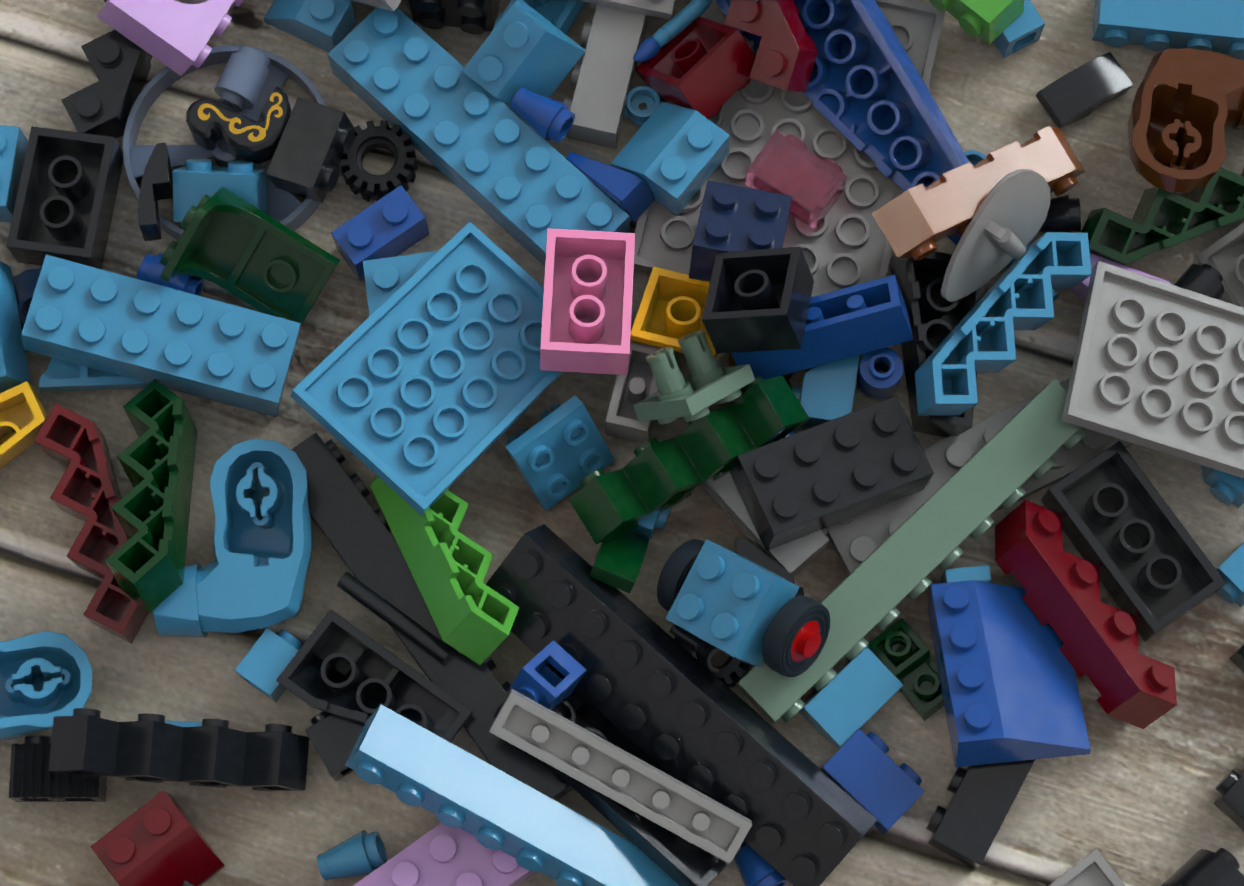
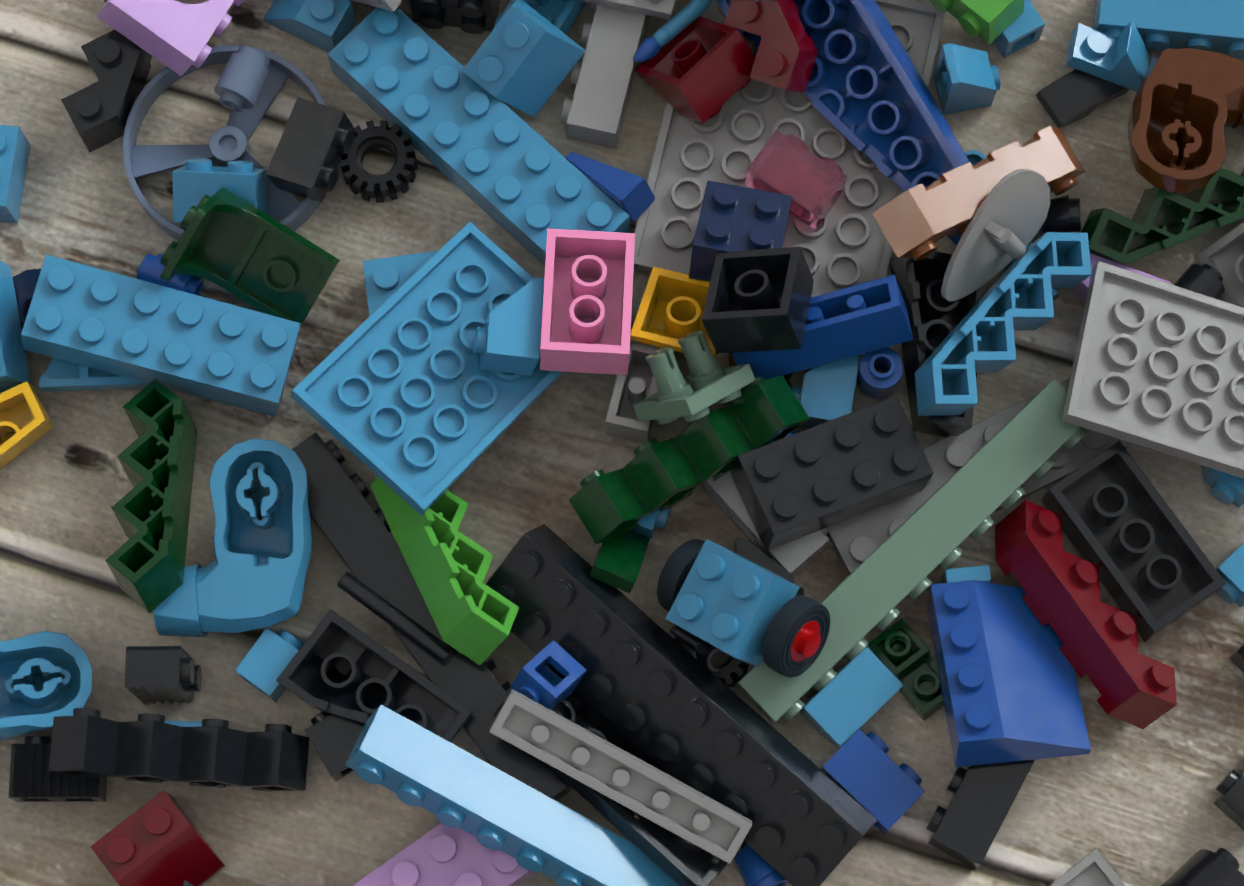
(65, 197): black brick -> none
(88, 493): dark red brick -> none
(155, 186): black slope -> none
(161, 674): none -> black brick
(242, 135): black animal -> none
(353, 857): dark azure cone -> none
(381, 230): blue brick -> none
(513, 332): none -> dark azure slope
(545, 115): blue cone -> none
(559, 452): dark azure plate -> none
(639, 96): dark azure plate -> none
(674, 153): dark azure slope -> none
(964, 79): none -> dark azure slope
(1113, 59): none -> dark azure slope

